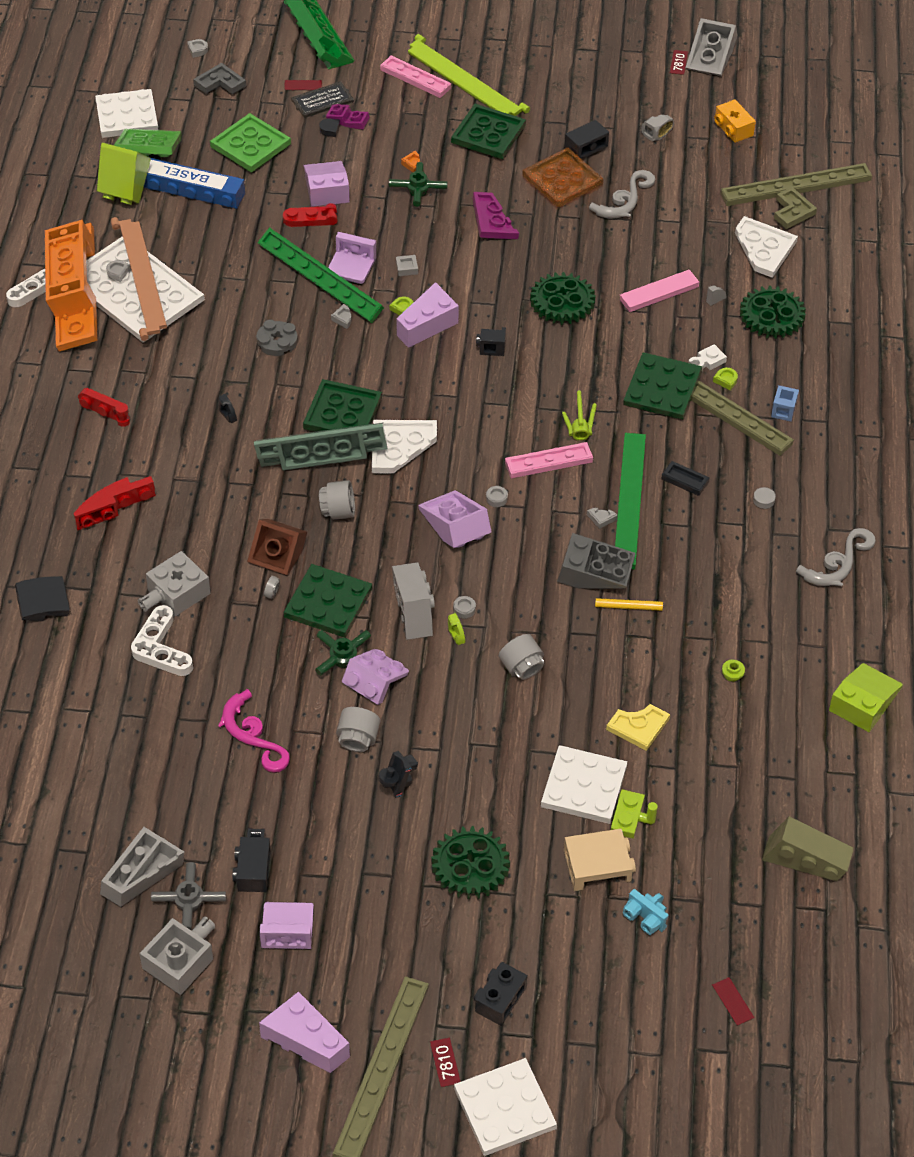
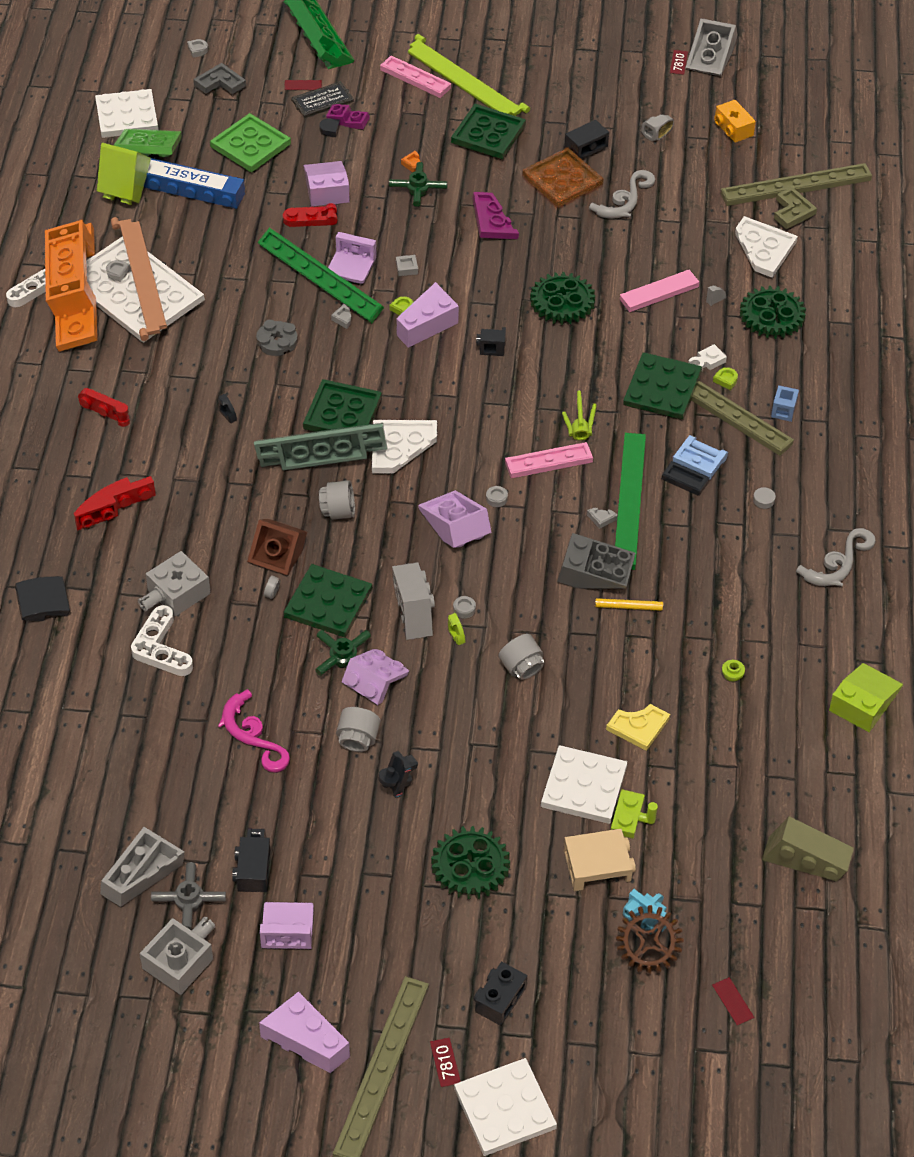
(636, 957): none -> reddish brown gear
(700, 457): none -> light blue plate

